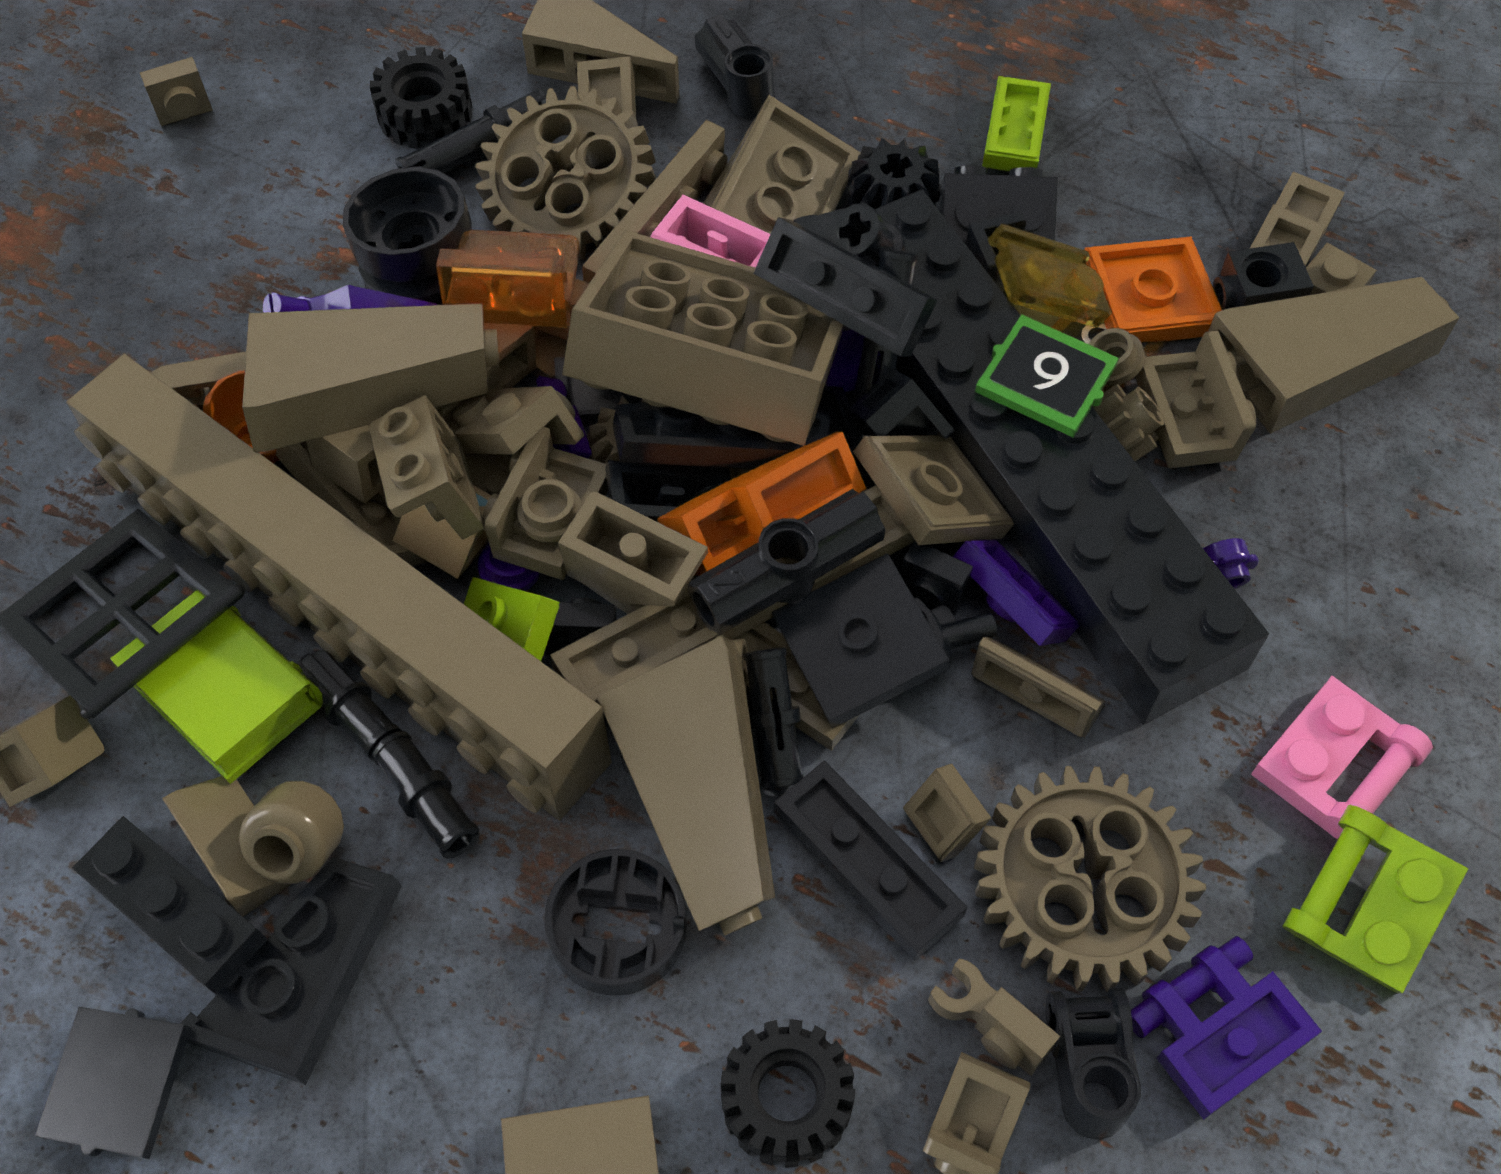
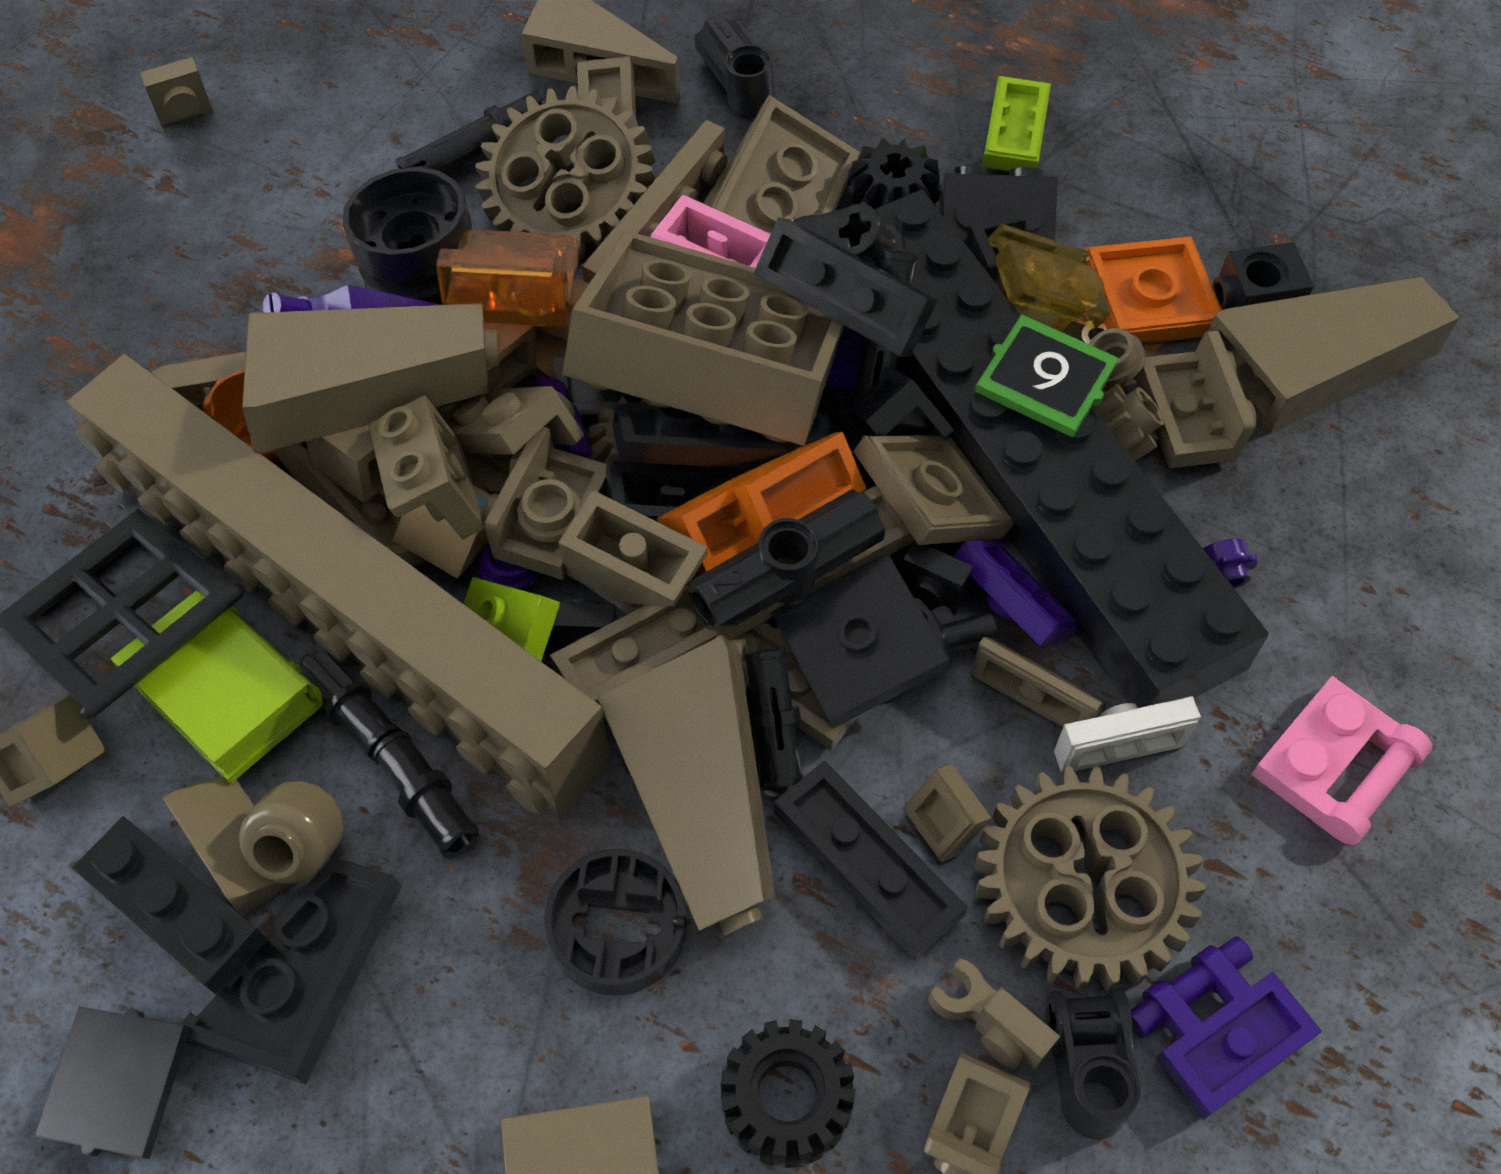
(416, 77): black tyre -> none
(1126, 733): none -> white plate
(1300, 215): dark tan slope -> none
(1337, 271): dark tan plate -> none
(1396, 910): lime plate -> none

